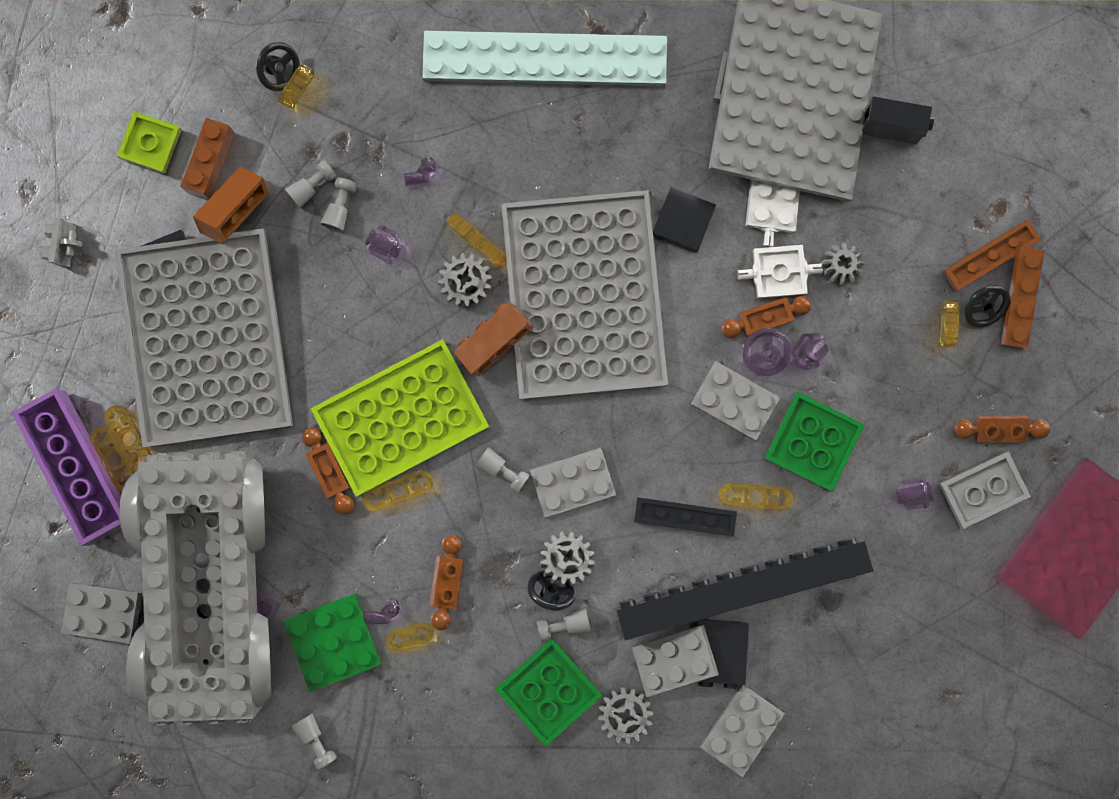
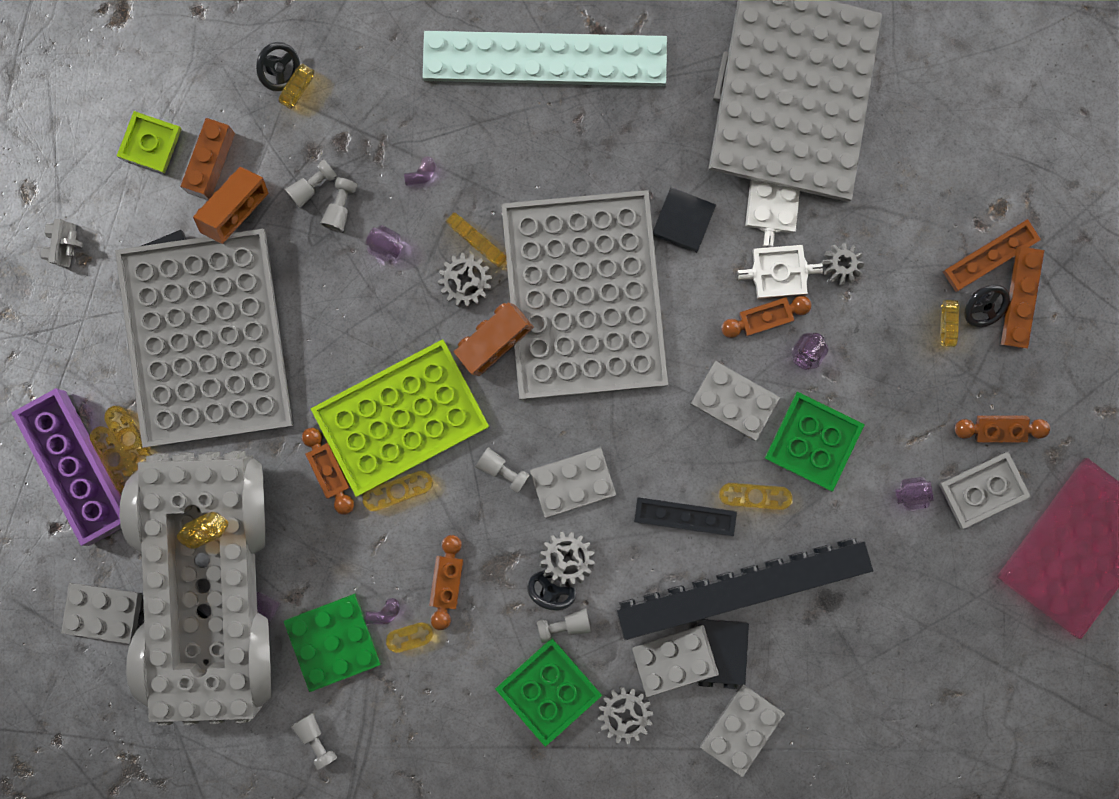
(202, 530): none -> clear yellow beam
(773, 358): clear purple piece -> none
(897, 120): black brick -> none

